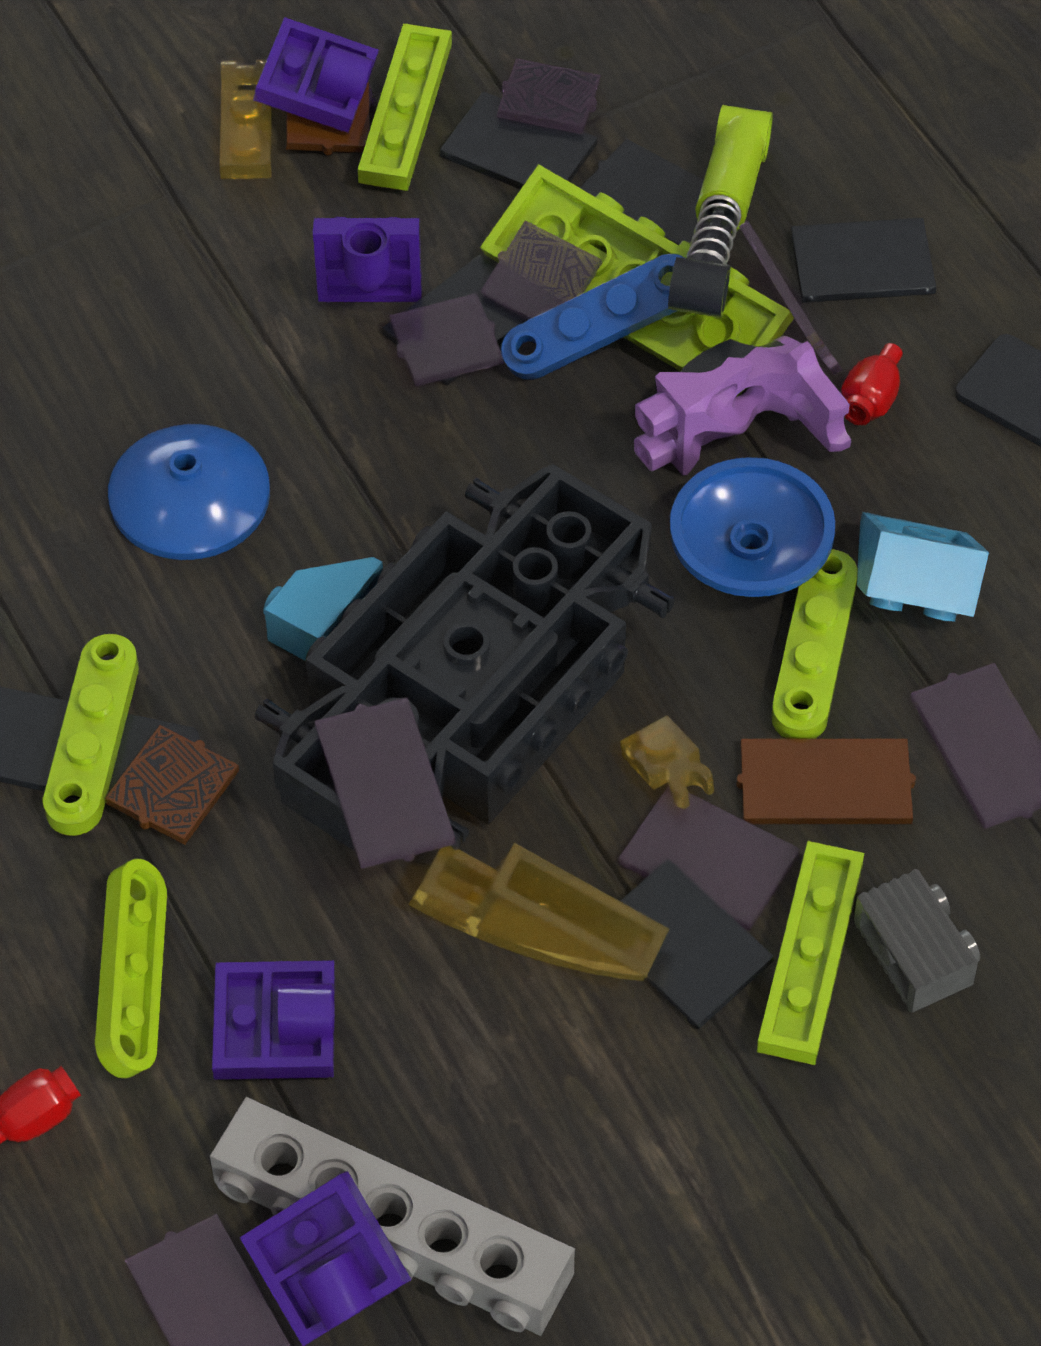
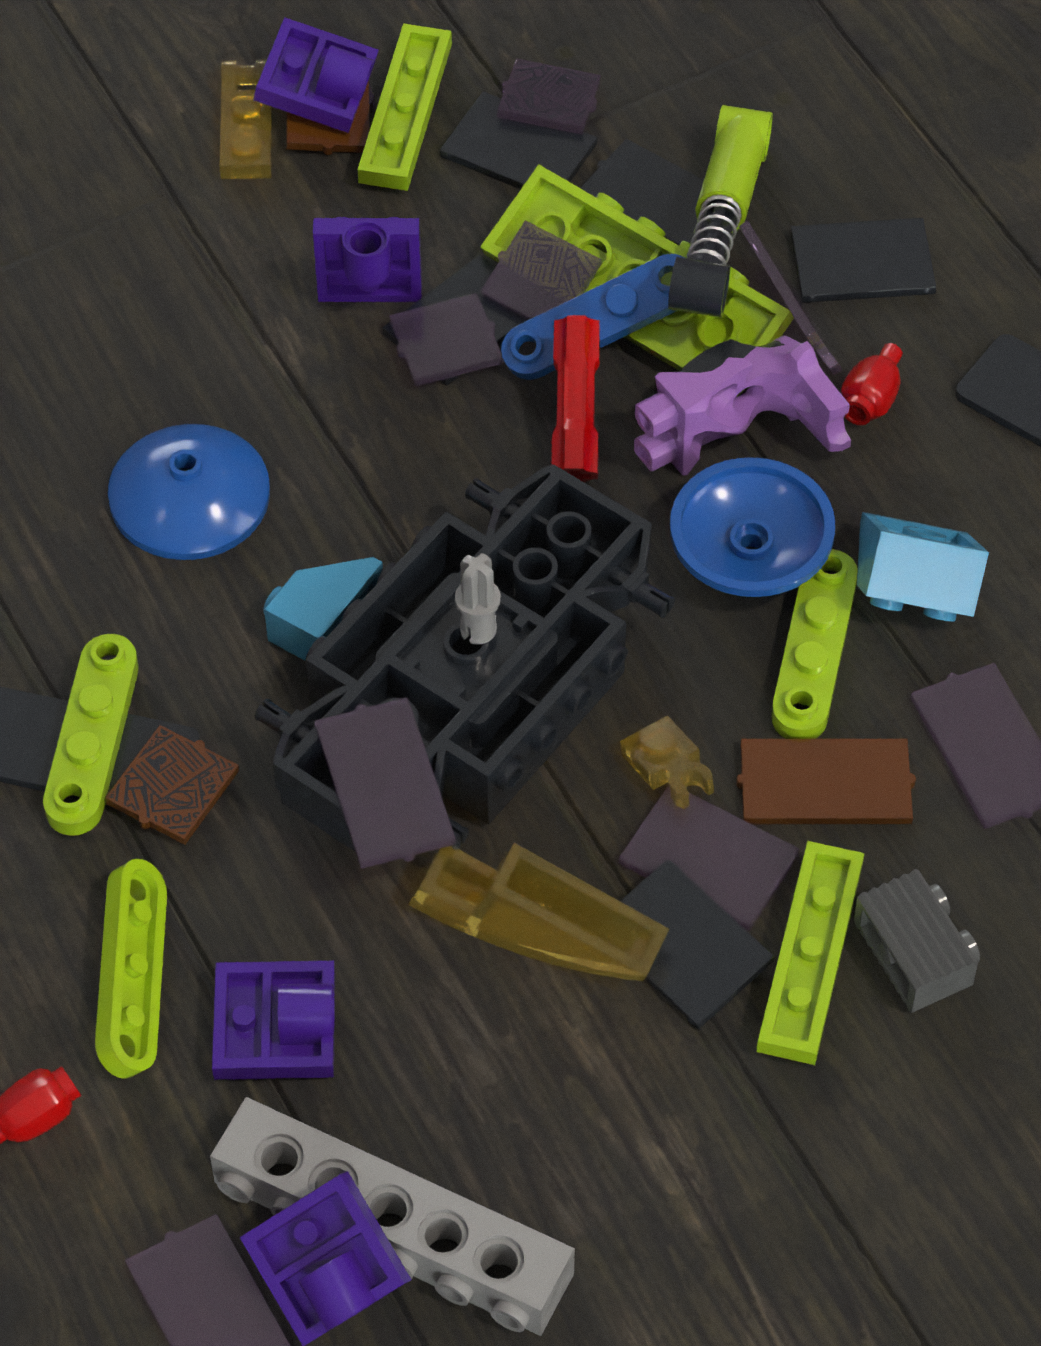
(477, 599): none -> light grey axle
(576, 362): none -> red axle

